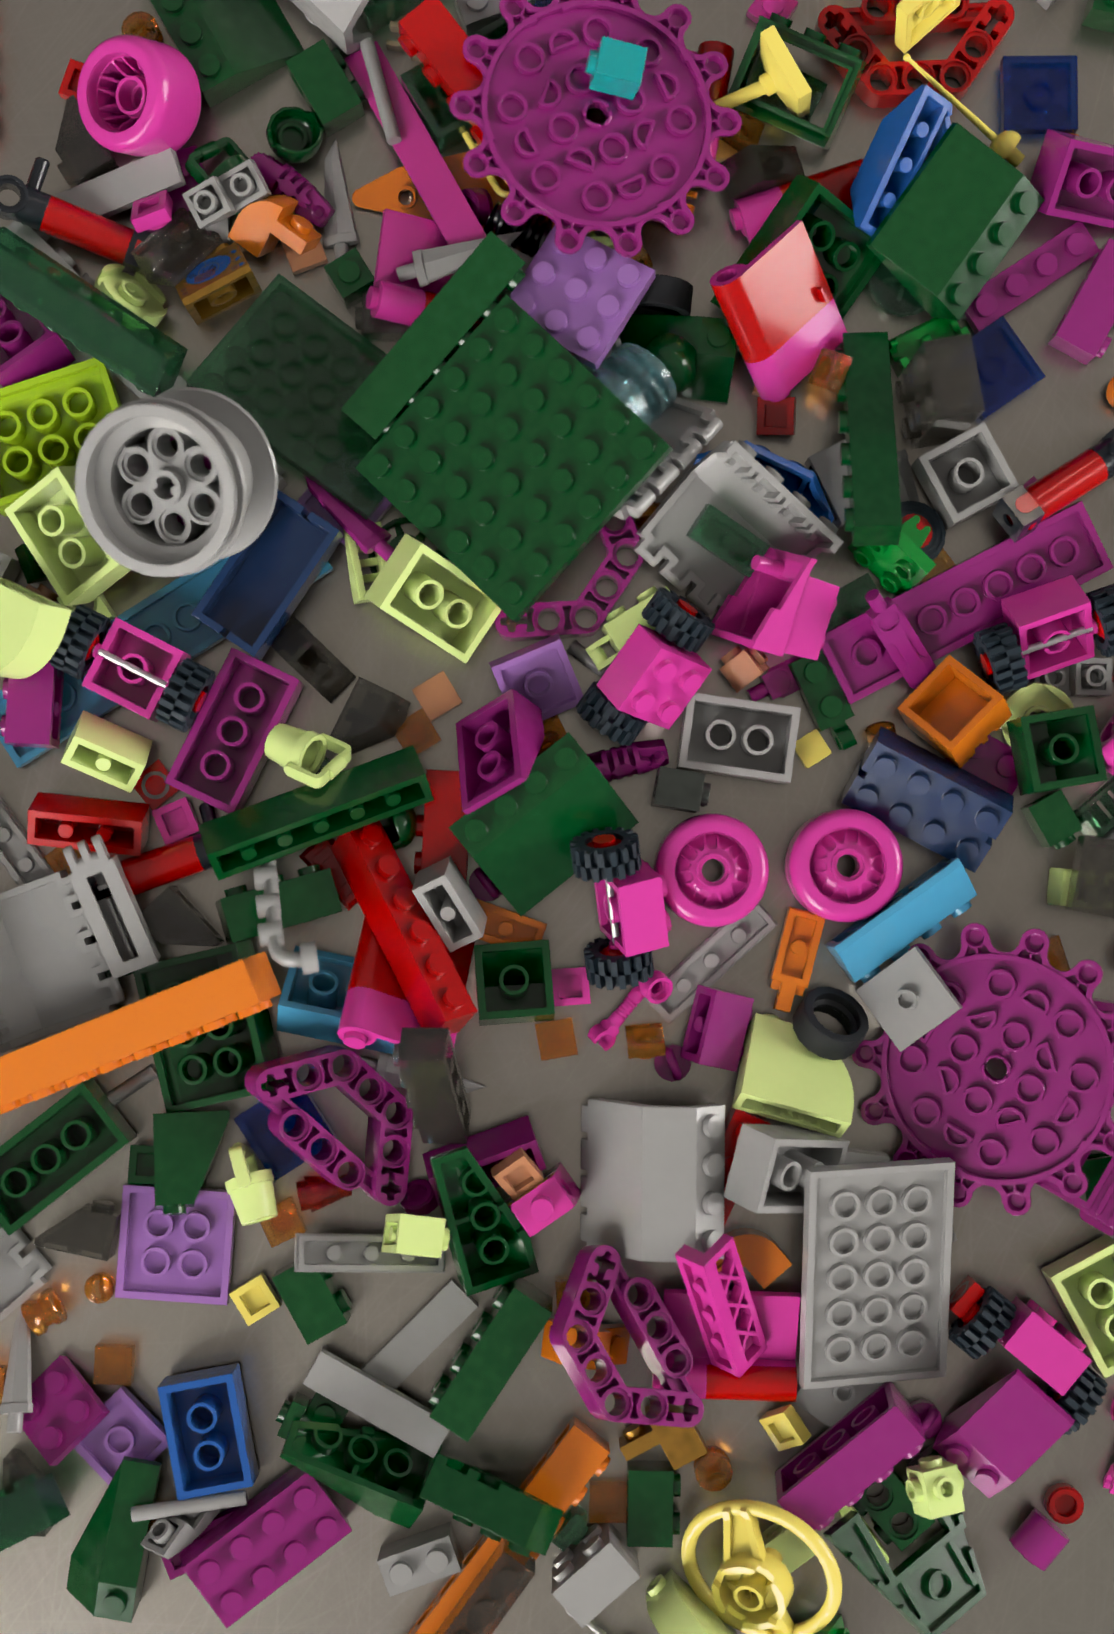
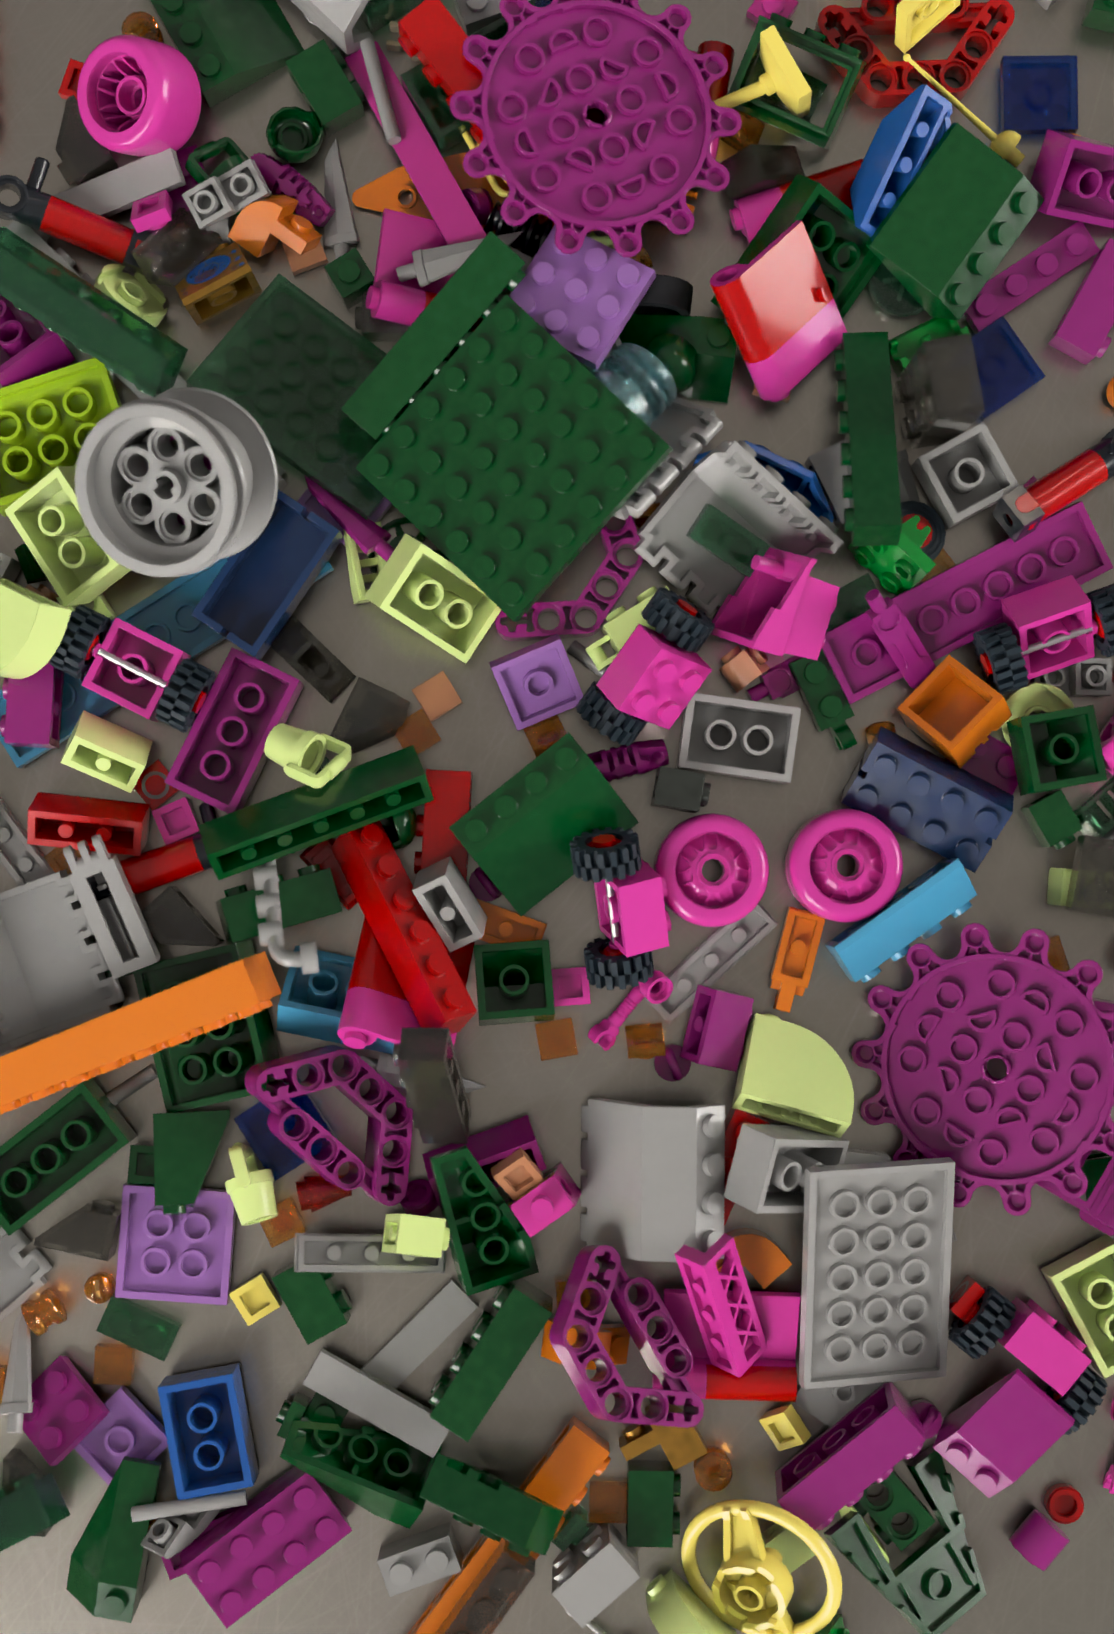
(139, 1327): none -> clear green plate
(497, 748): magenta slope -> none
(616, 67): teal brick -> none
(776, 417): red plate -> none
(811, 748): light yellow piece -> none
(820, 1039): black tyre -> none
(830, 370): clear orange tile -> none
(908, 998): light grey plate -> none
(935, 1487): yellowish green brick -> none

